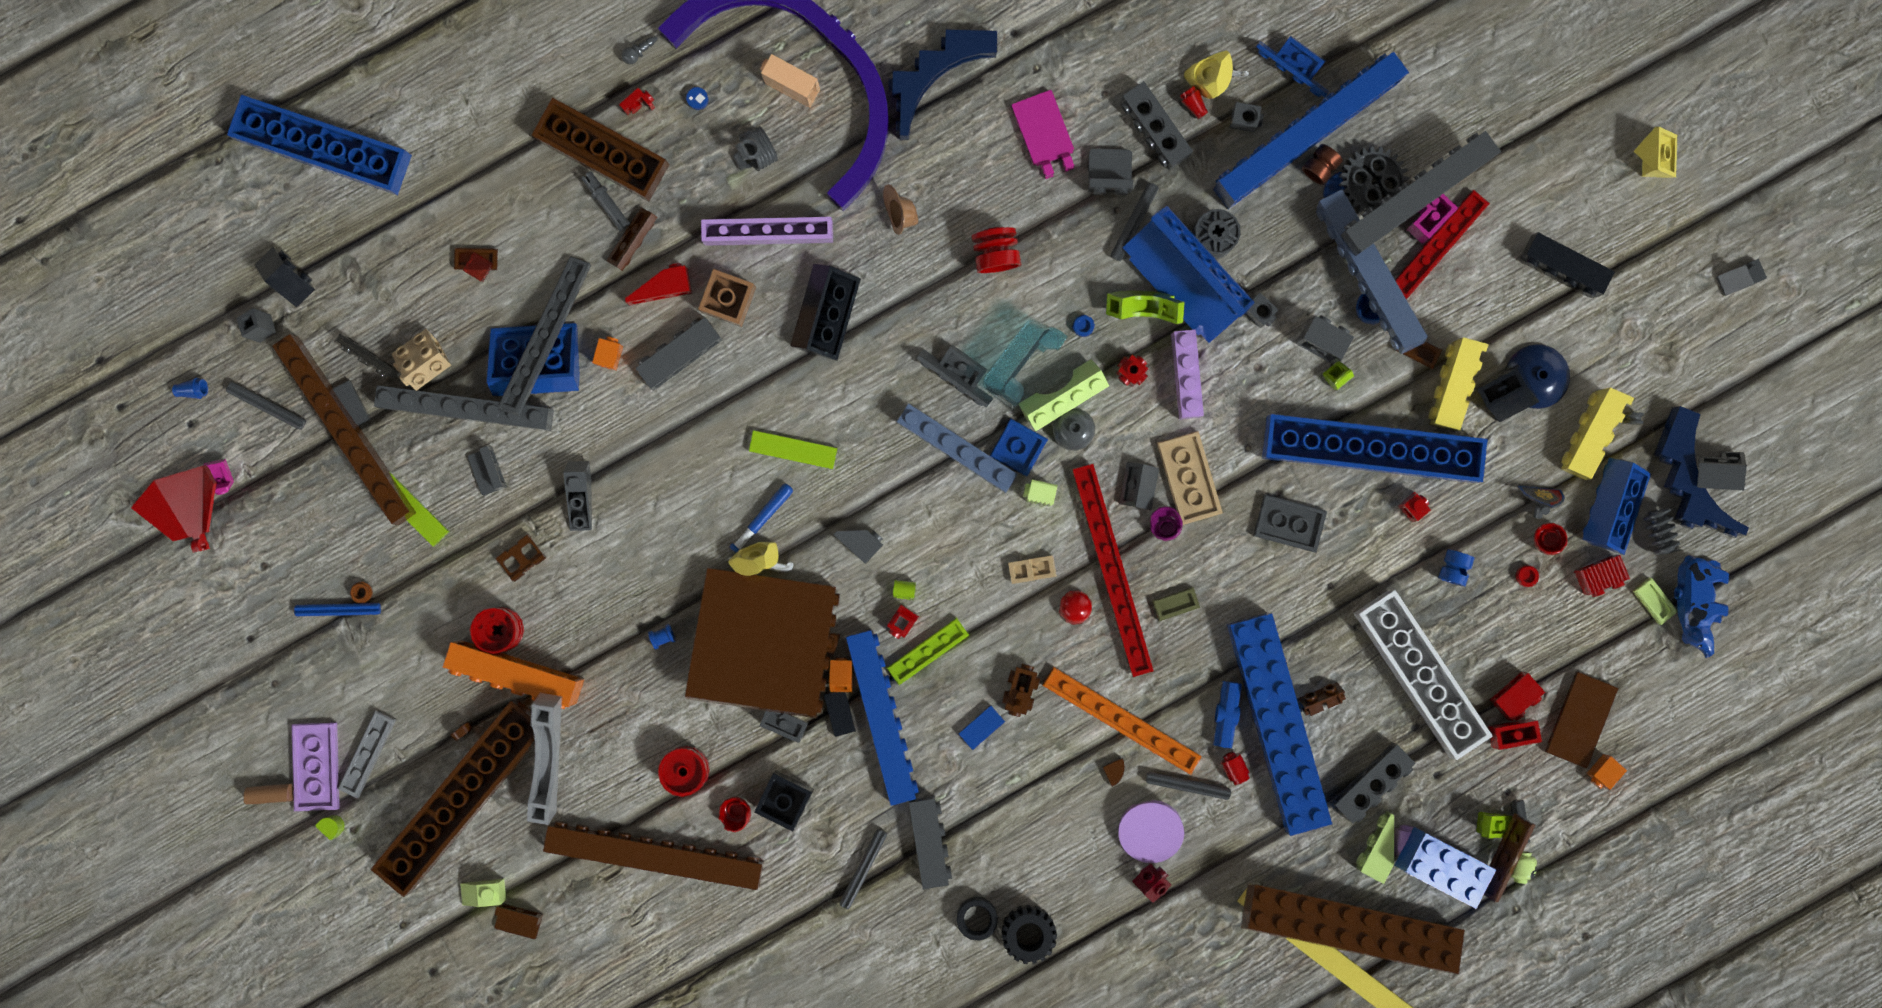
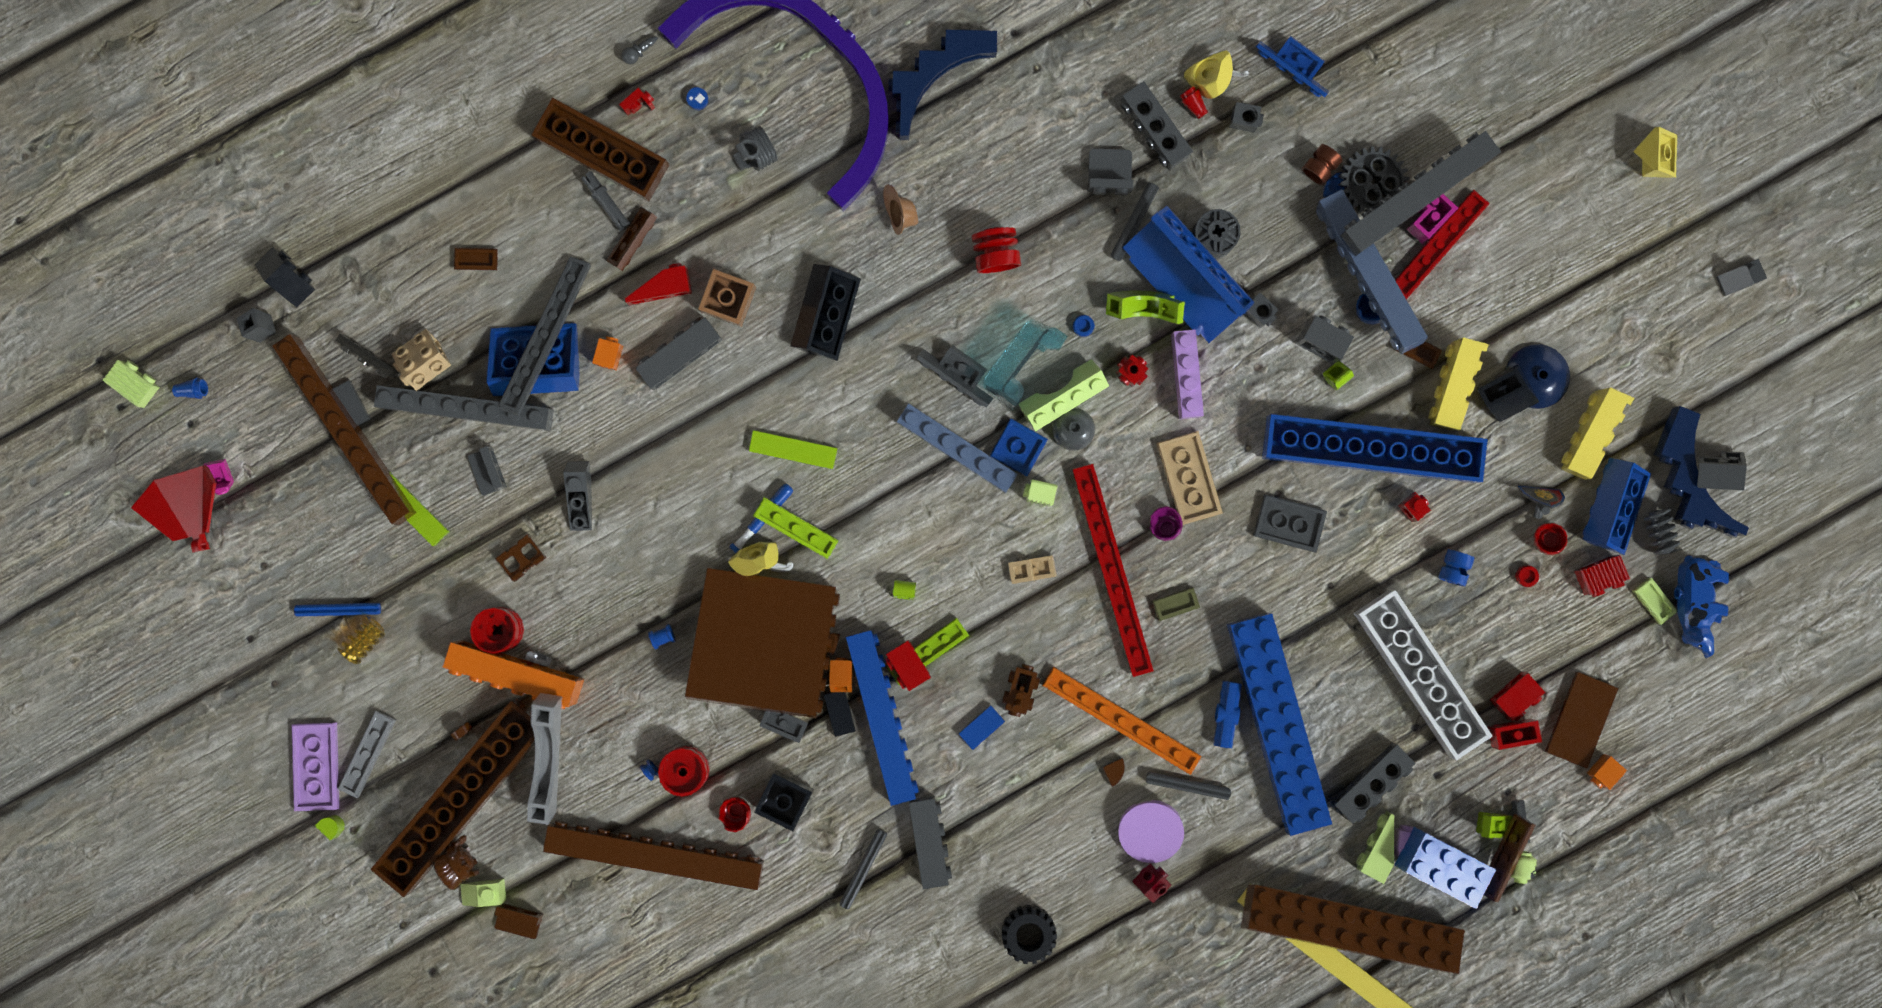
(131, 383): none -> yellowish green brick
(266, 405): dark grey axle -> none
(268, 794): medium nougat brick -> none
(319, 144): blue brick -> none
(354, 592): dark orange plate -> none
(362, 641): none -> clear yellow piece
(456, 864): none -> reddish brown hair
(478, 267): clear red tile -> none
(538, 658): none -> light grey tile
(649, 769): none -> blue bush
(767, 231): lavender brick -> none
(790, 80): light nougat brick -> none
(795, 527): none -> lime tile
(861, 543): dark grey slope -> none
(902, 622): red window -> none
(908, 666): none -> red brick
(977, 935): black tyre -> none
(1044, 132): dark pink tile -> none
(1075, 607): red hair -> none
(1139, 485): dark grey panel -> none
(1235, 768): red brick -> none
(1313, 128): blue brick -> none
(1331, 694): reddish brown hinge -> none
(1567, 265): black brick -> none
(1633, 418): dark grey bush -> none

